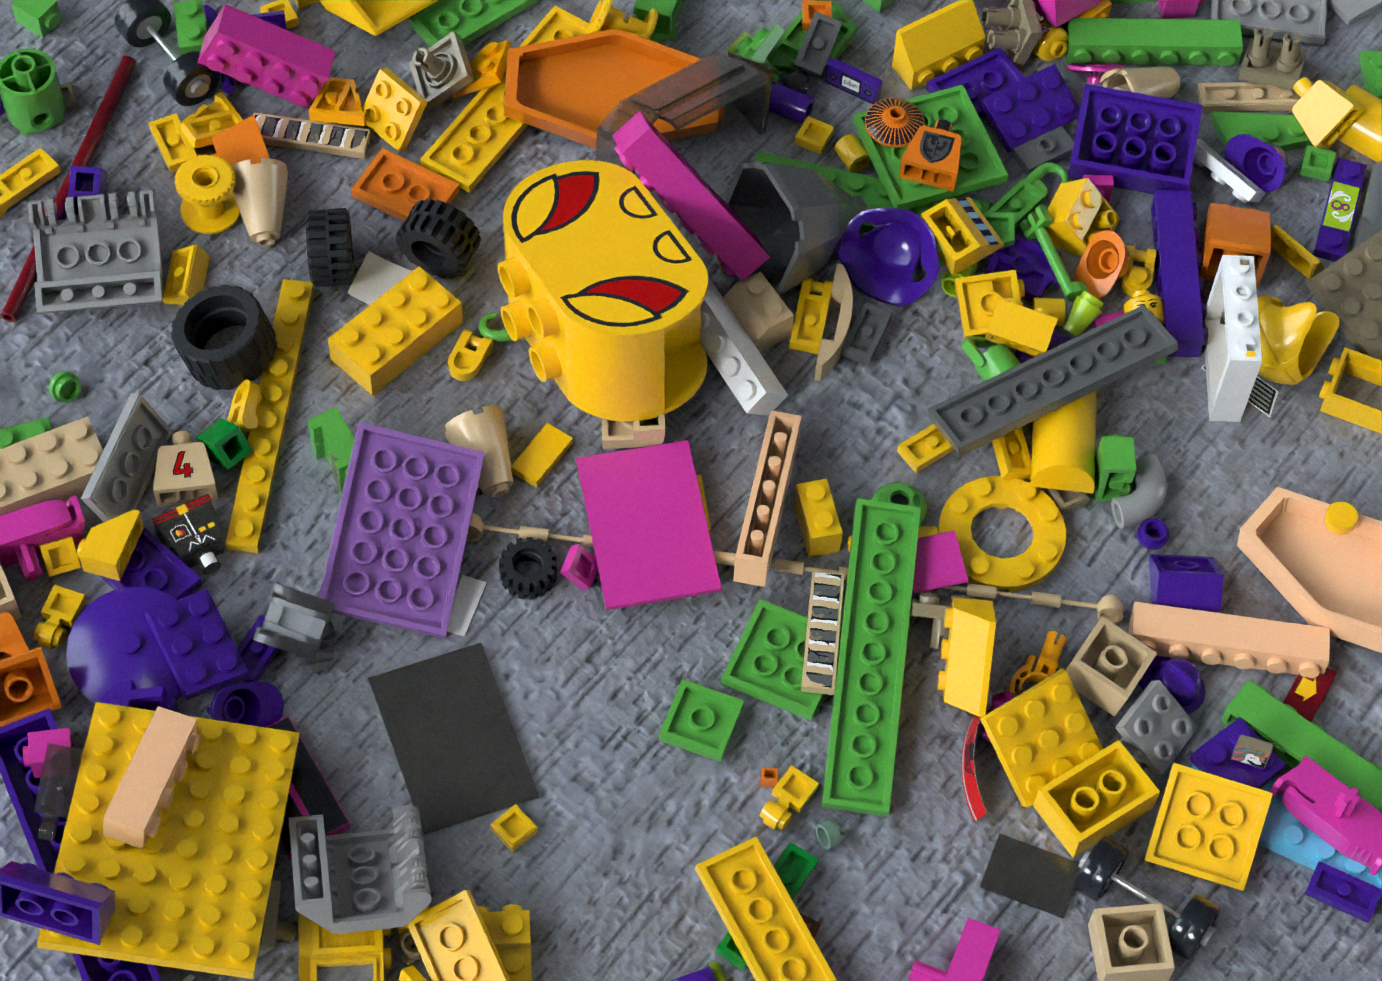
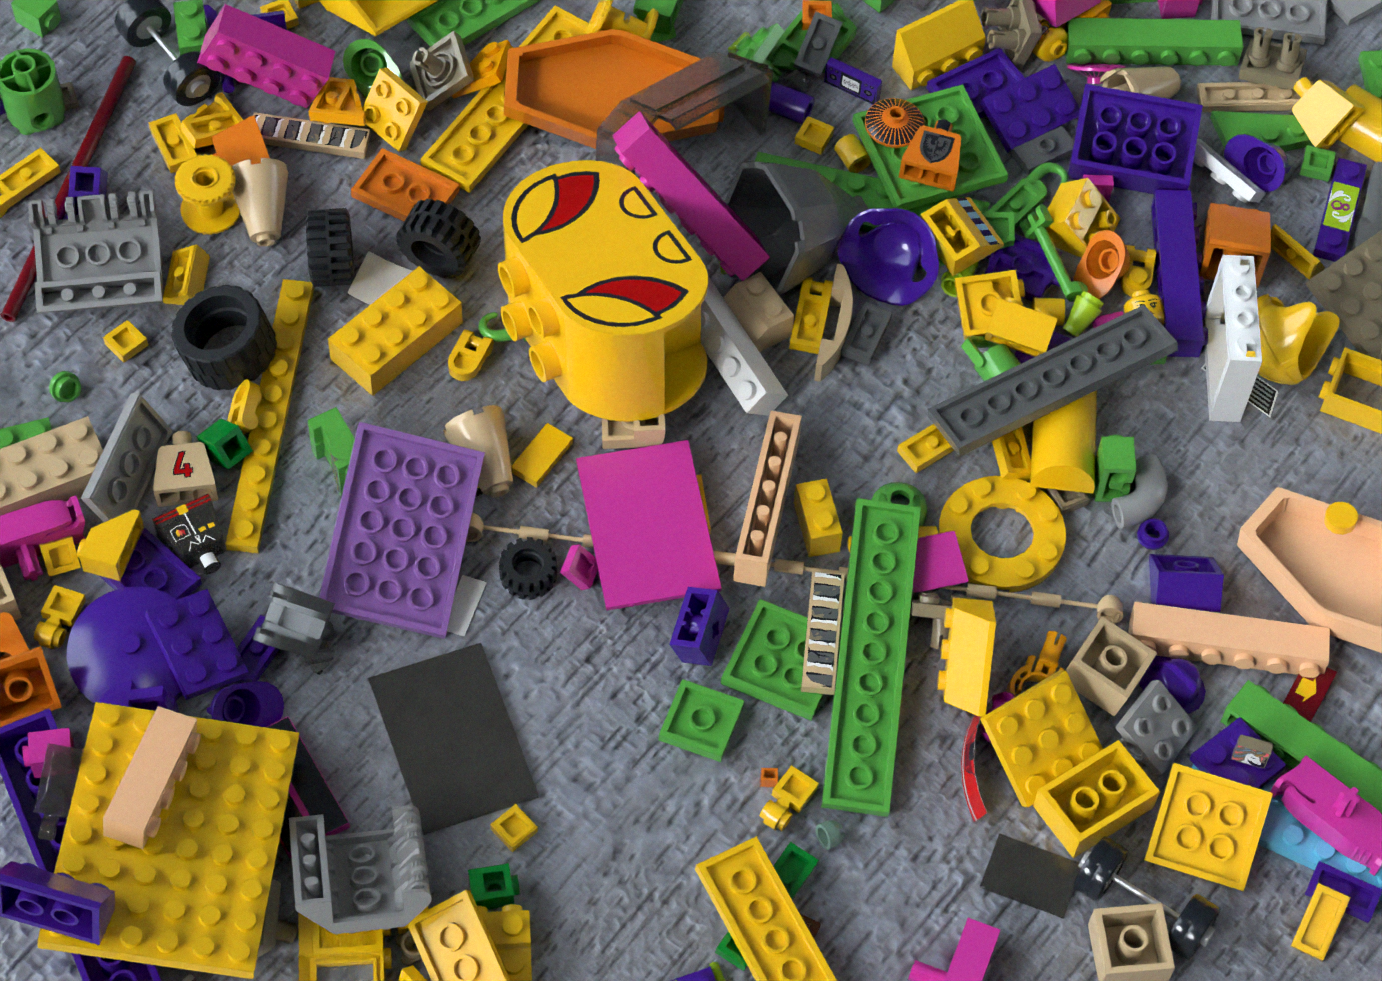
(125, 341): none -> yellow plate
(363, 60): none -> bright green piece
(493, 877): none -> green brick
(699, 626): none -> dark purple brick
(1320, 922): none -> yellow tile

